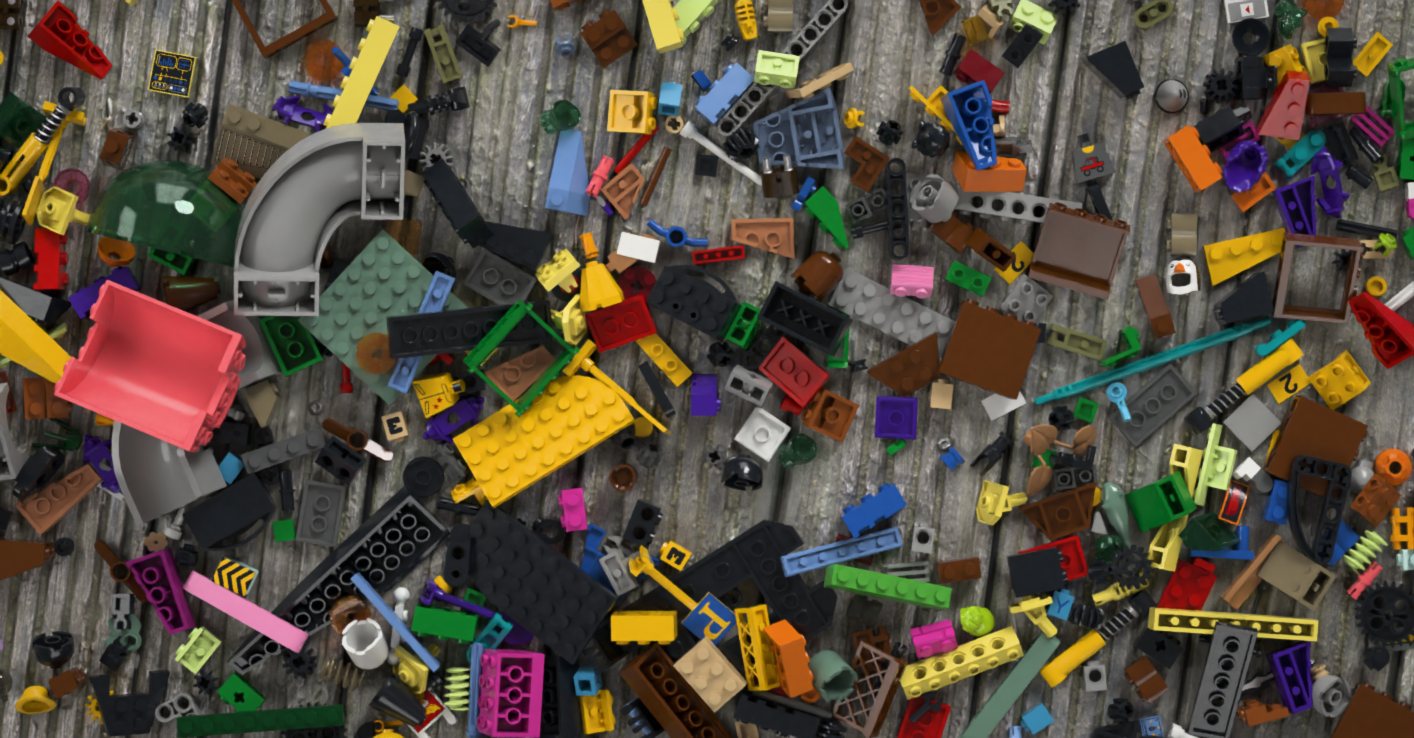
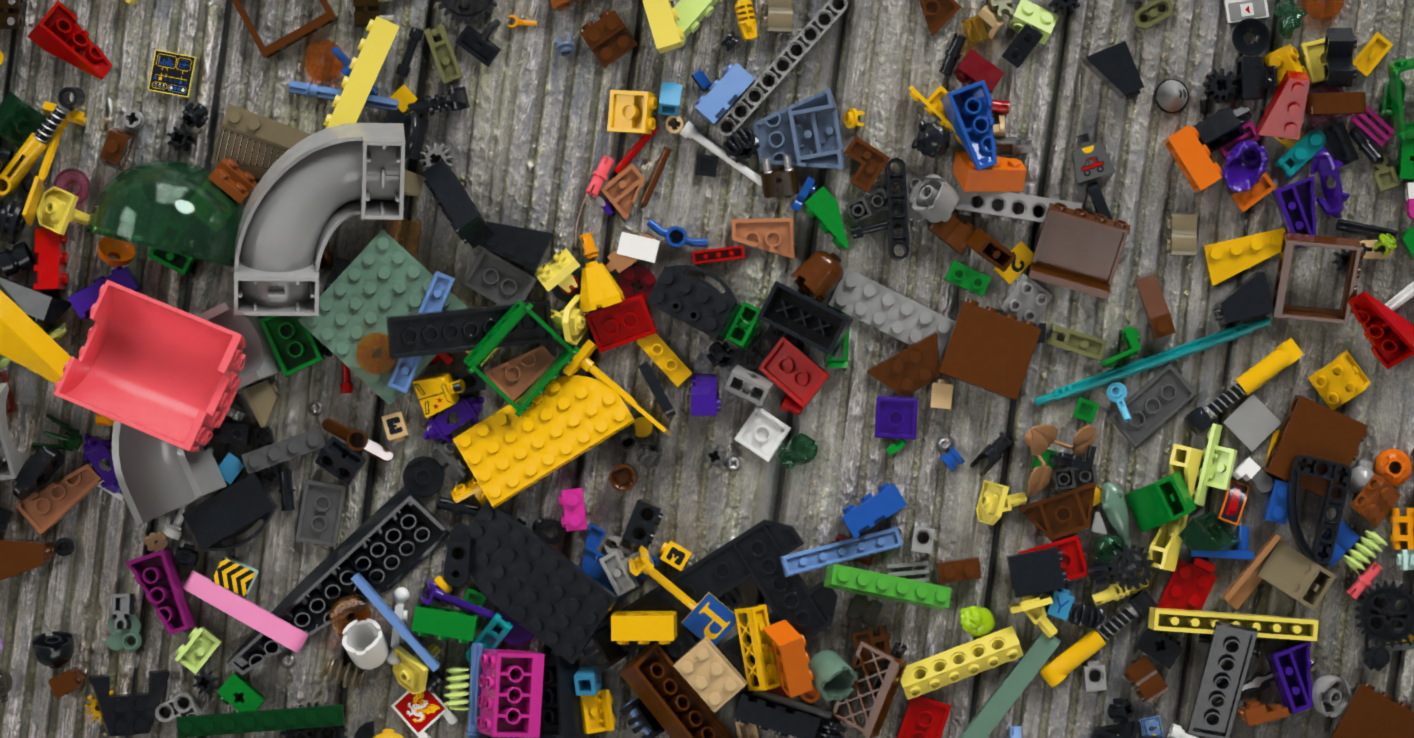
(35, 700): yellow hat -> none
(40, 400): dark orange plate -> none
(113, 560): reddish brown piece -> none
(115, 654): black plate -> none
(189, 292): reddish brown cone -> none
(284, 530): green tile -> none
(292, 112): dark purple piece -> none
(304, 667): black gear -> none
(385, 724): light orange hand -> none
(399, 702): black cone -> none
(434, 263): black piece -> none
(560, 117): clear green hair -> none
(569, 176): medium blue wedge -> none
(742, 473): black cylinder -> none
(776, 69): yellowish green bracket -> none
(830, 414): dark orange plate -> none
(839, 72): tan wing -> none
(858, 365): black bush -> none
(889, 132): black gear -> none
(911, 280): bright pink brick -> none
(926, 706): black bar -> none
(933, 638): dark pink brick -> none
(999, 405): white sticker -> none
(1036, 718): dark azure brick -> none
(1061, 418): black gear -> none
(1182, 276): piece -> none
(1279, 337): teal plate -> none
(1289, 383): yellow sticker -> none
(1318, 671): tan bush -> none
(1326, 22): yellow plate -> none
(1358, 176): black pin -> none
(1375, 286): yellow tile -> none

